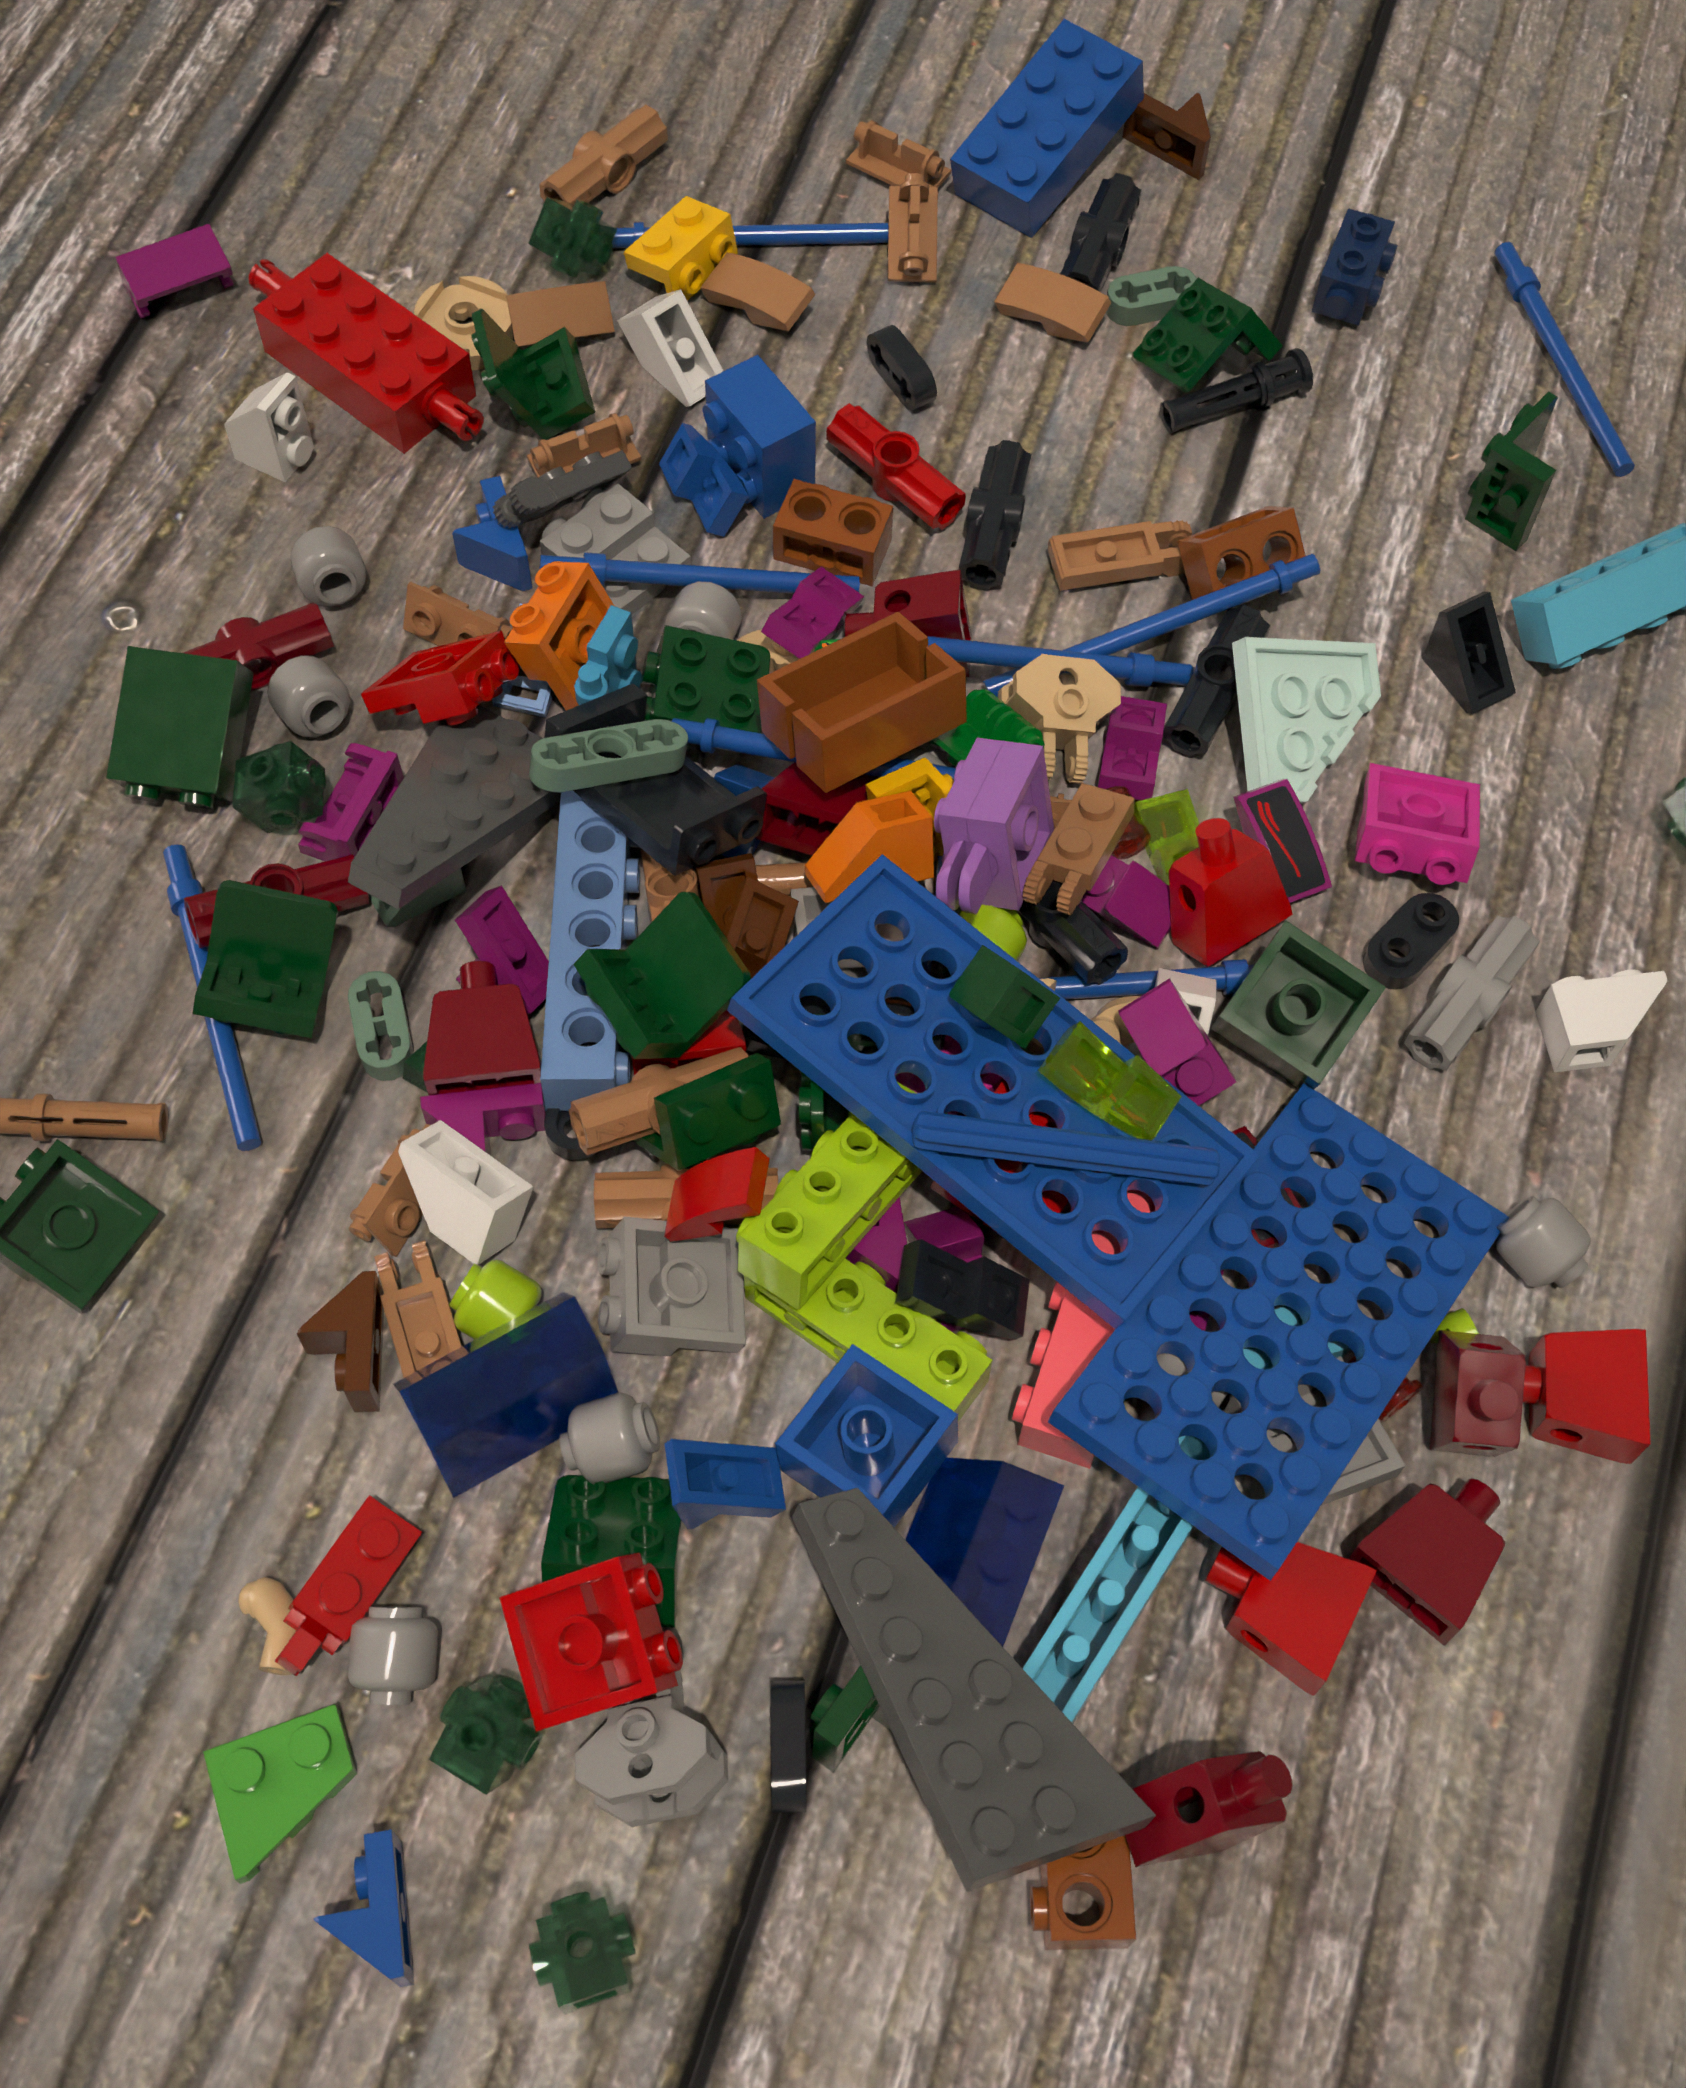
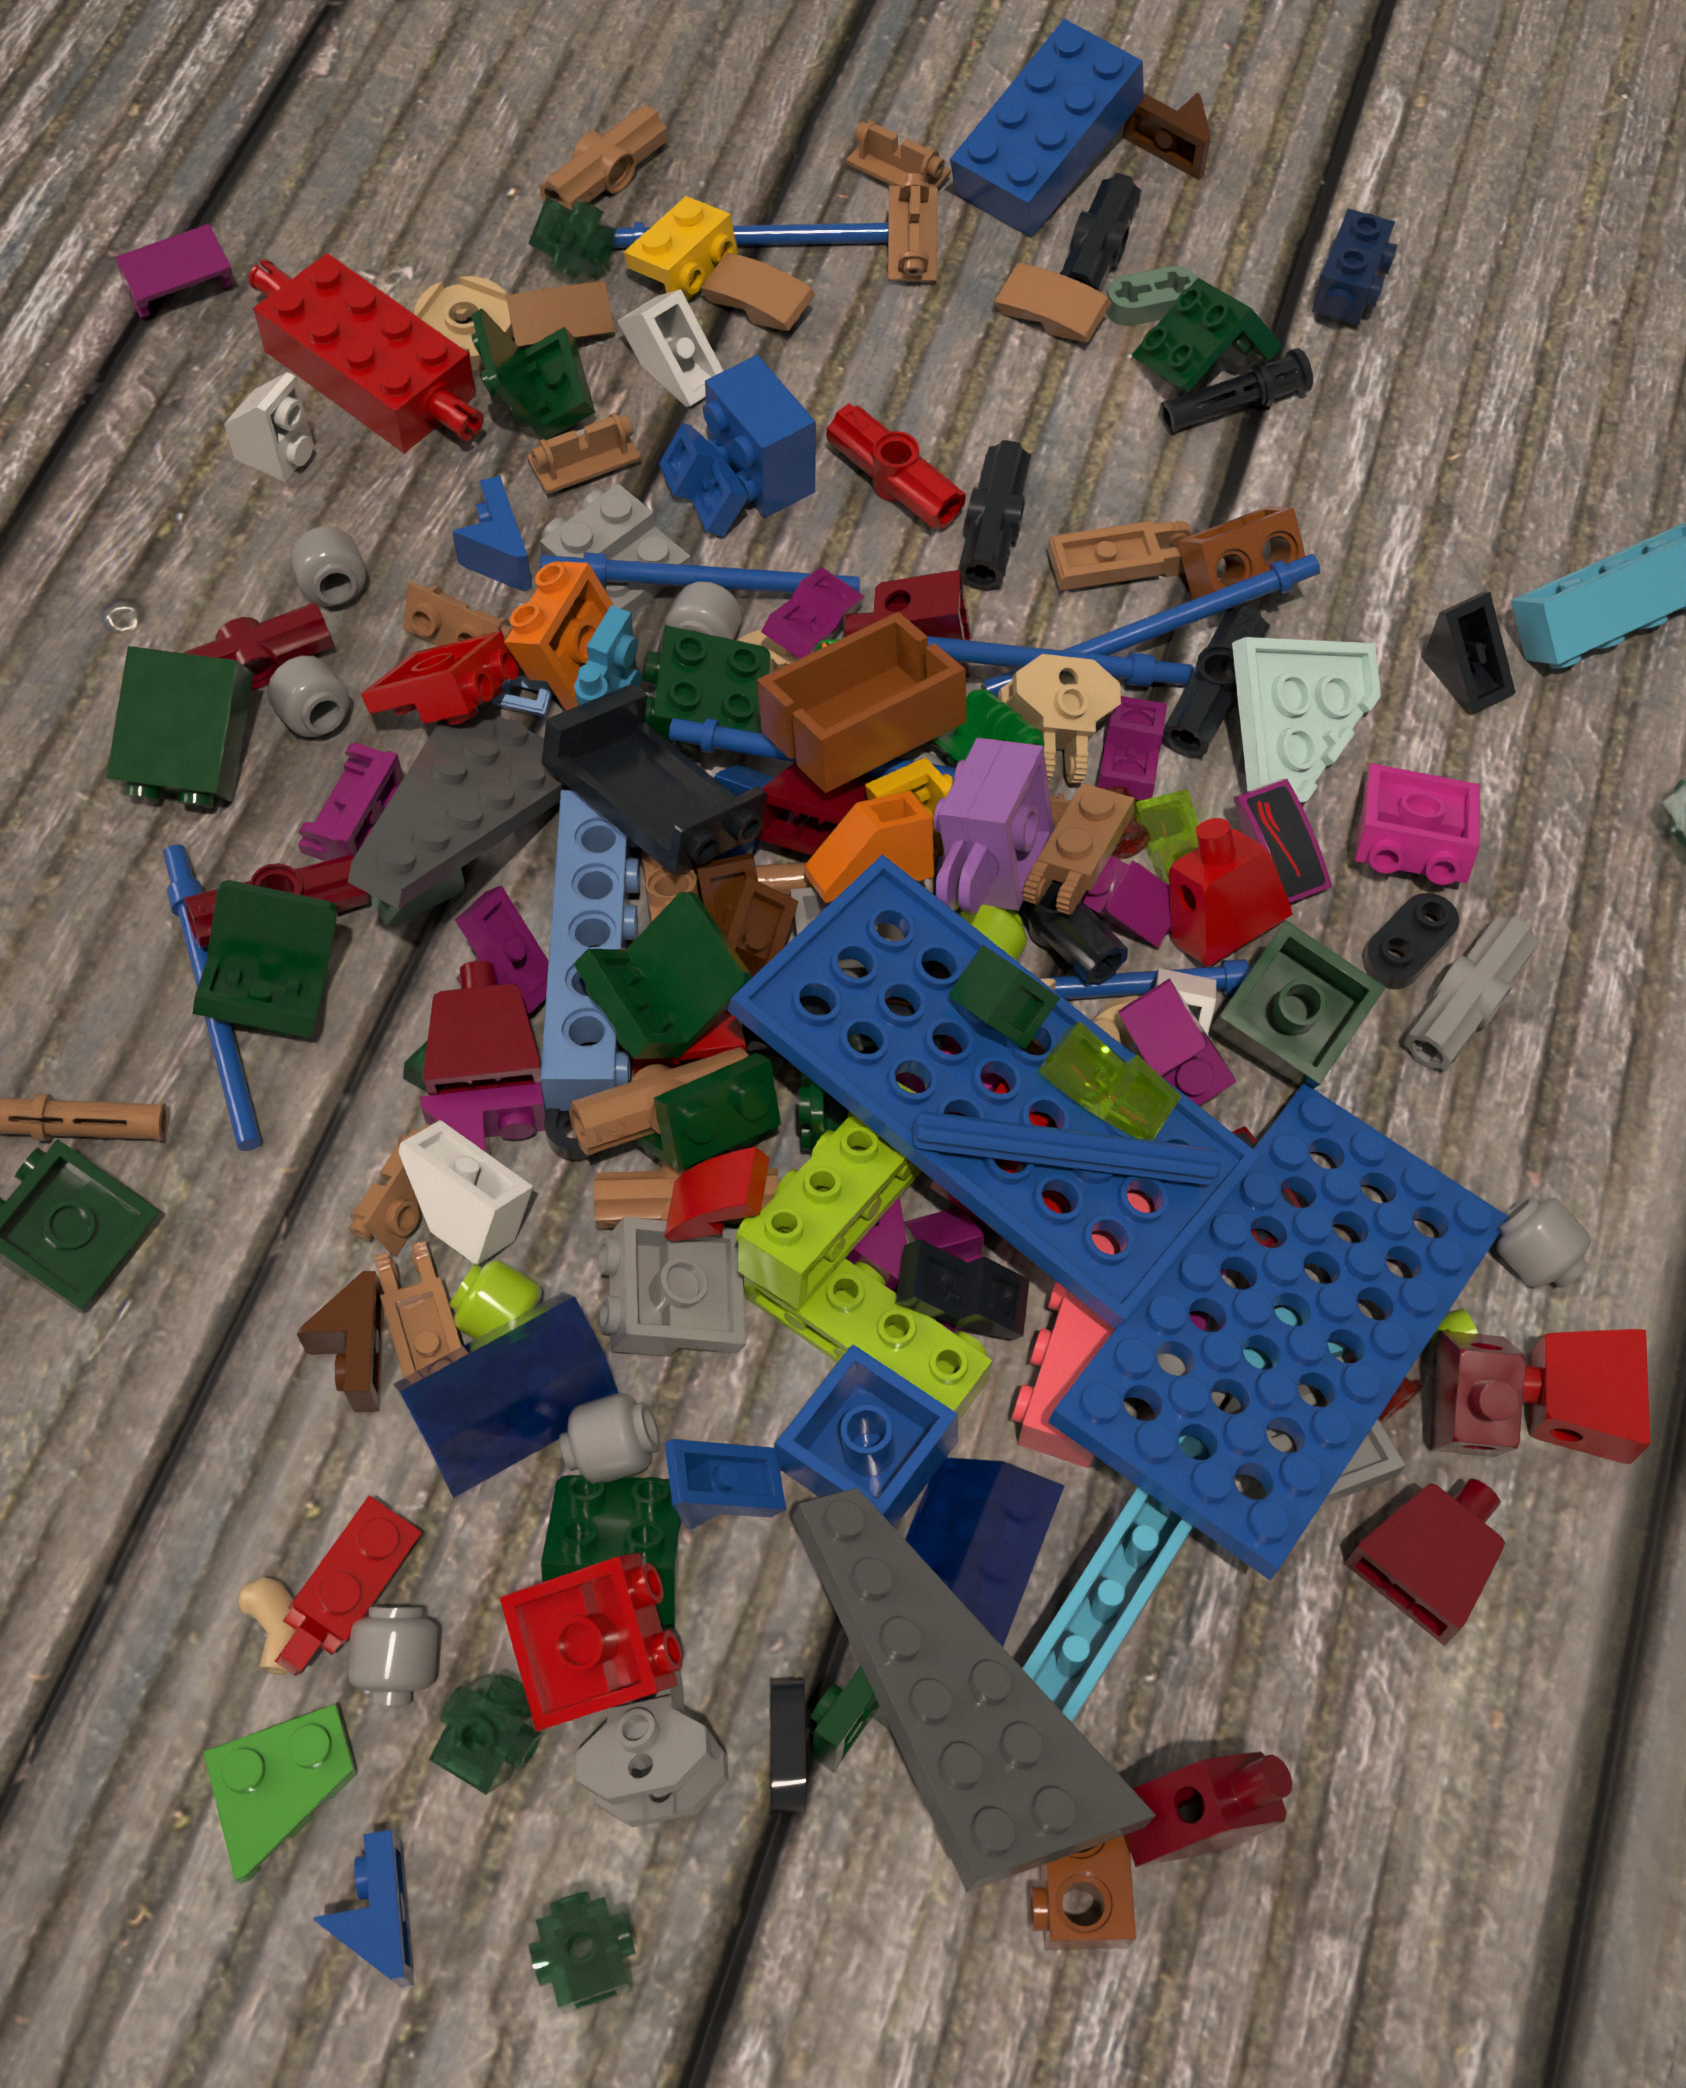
(279, 787): clear green brick -> none
(368, 1027): sand green beam -> none
(557, 489): dark grey hinge -> none
(572, 763): sand green beam -> none
(832, 531): dark orange brick -> none
(901, 367): black beam -> none
(1298, 1615): red torso -> none
(1513, 480): dark green bracket -> none
(1525, 288): blue bar -> none
(1593, 1018): white slope -> none

